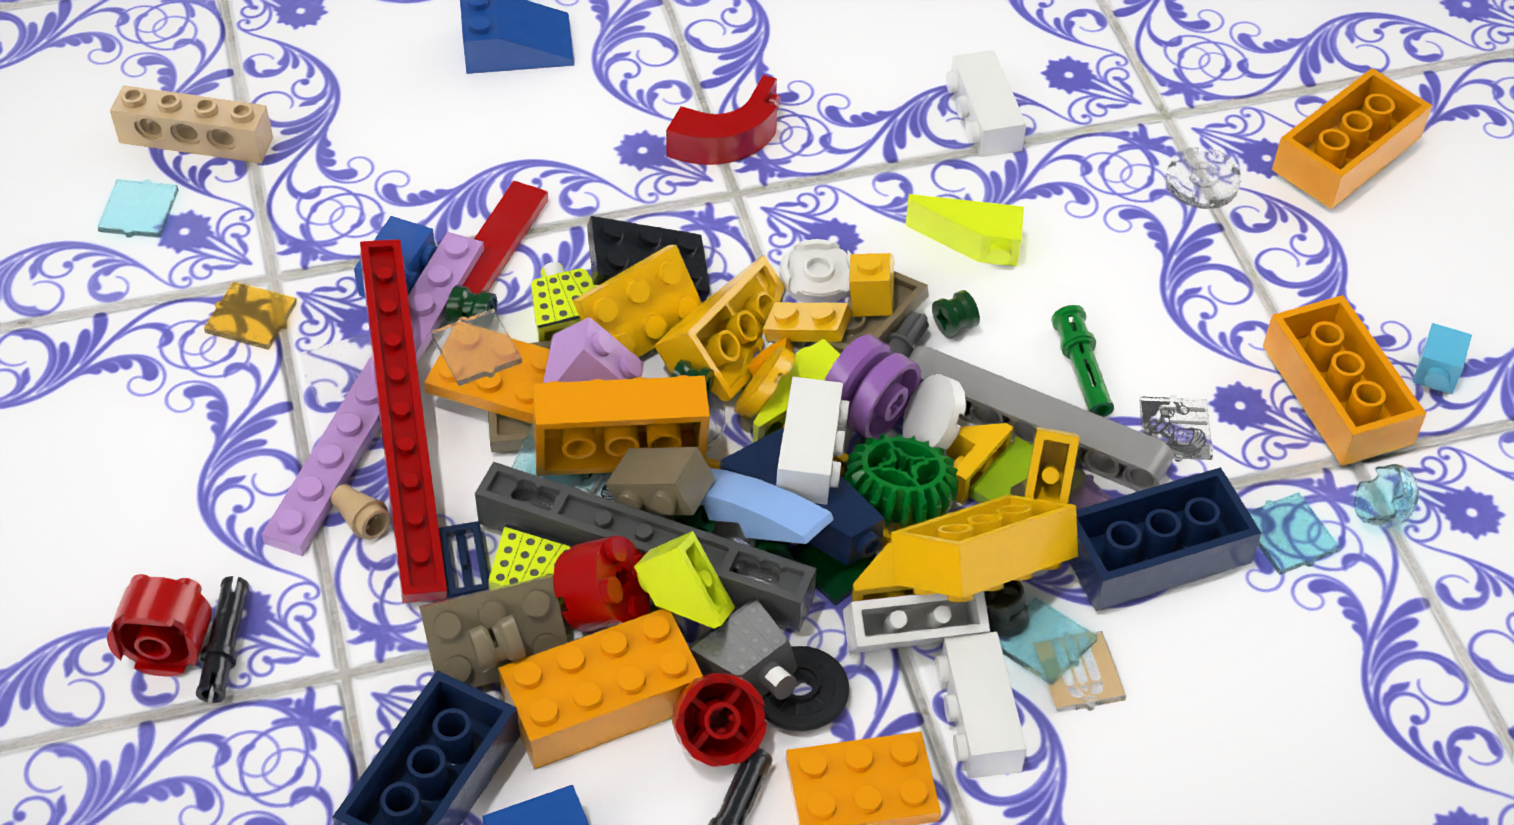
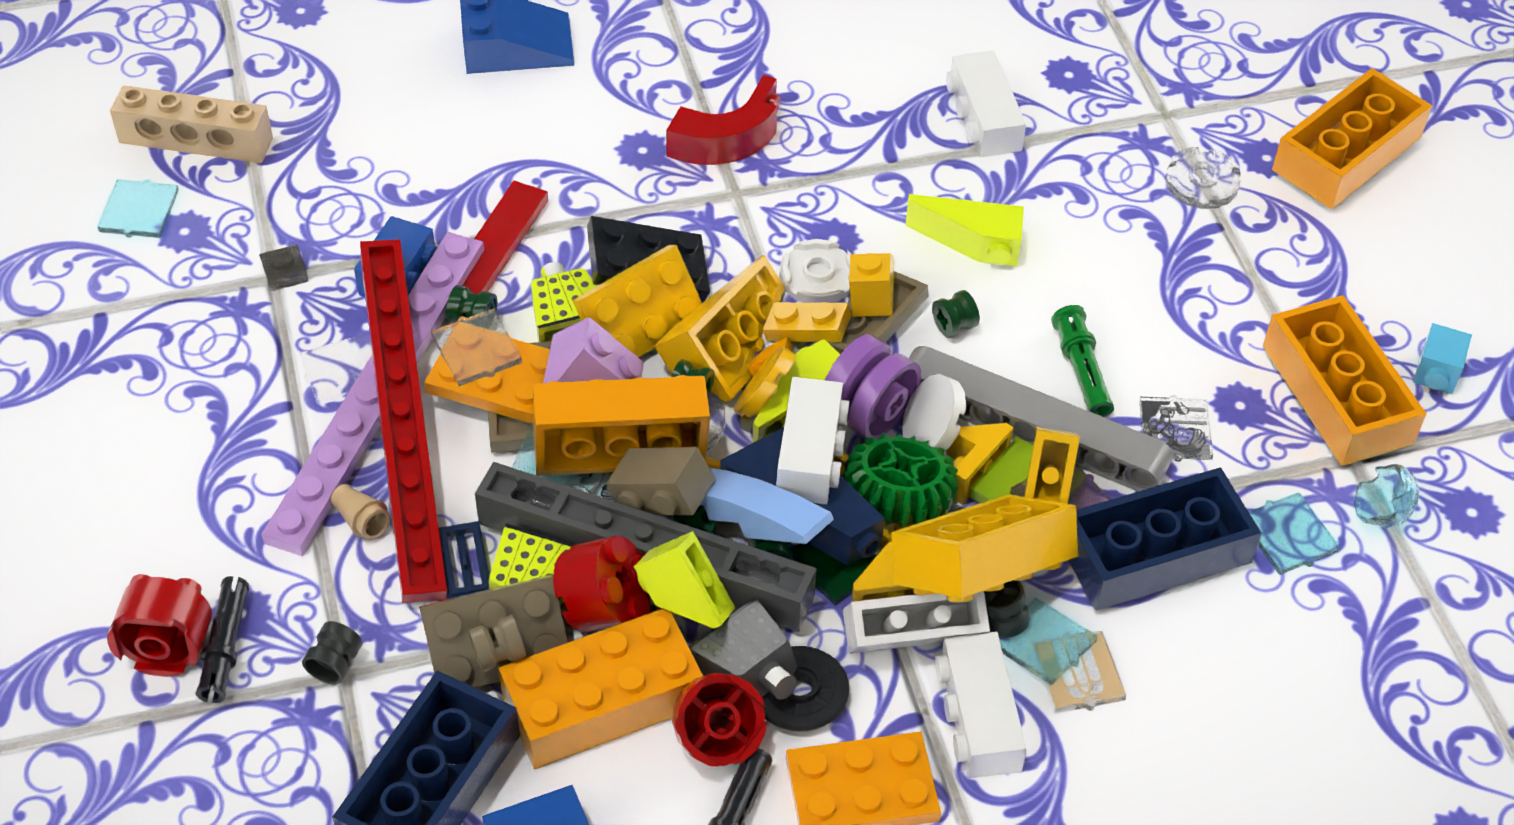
(250, 315): clear yellow piece -> none
(283, 267): none -> clear smoke plate
(334, 649): none -> pearl dark grey wheel
(908, 333): dark grey axle -> none

